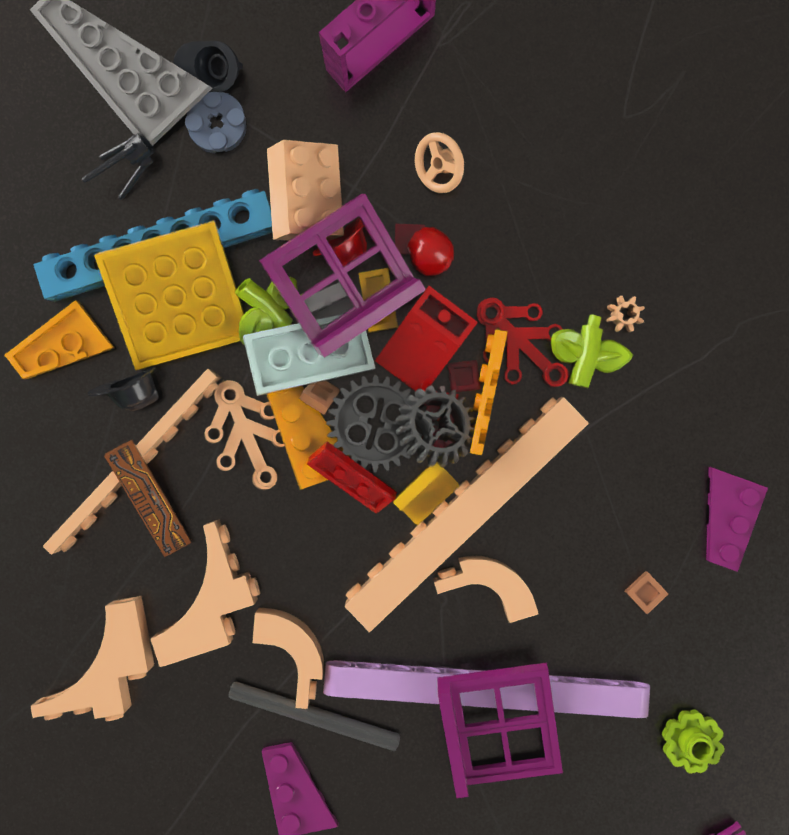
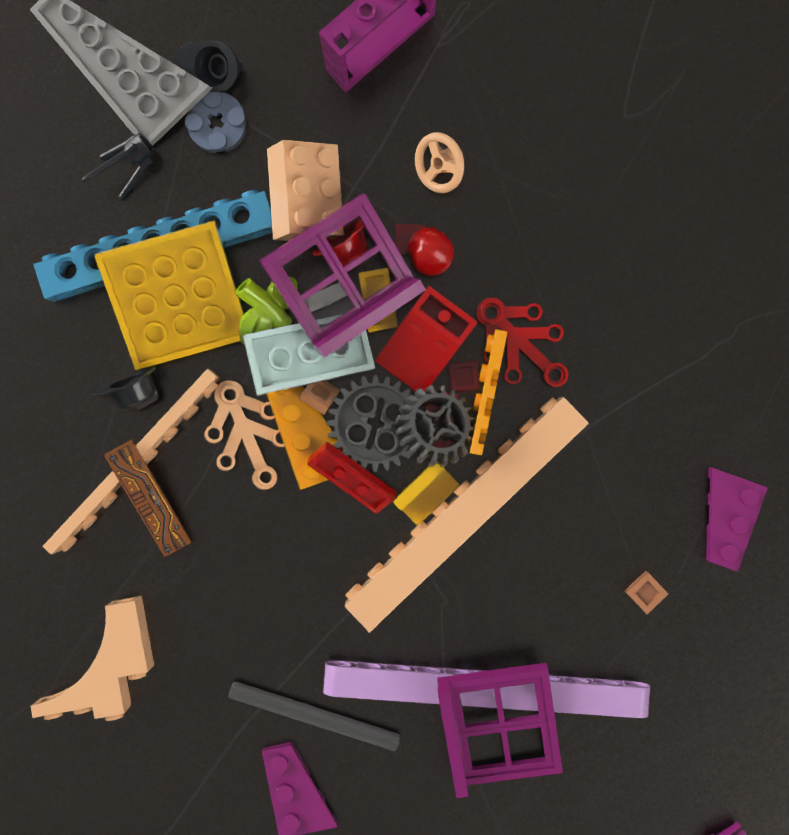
(59, 342): light orange wing -> none
(221, 593): light nougat arch -> none
(295, 637): light nougat arch -> none
(486, 571): light nougat arch -> none
(588, 352): lime plant -> none
(633, 311): light nougat gear -> none
(692, 741): lime plant -> none

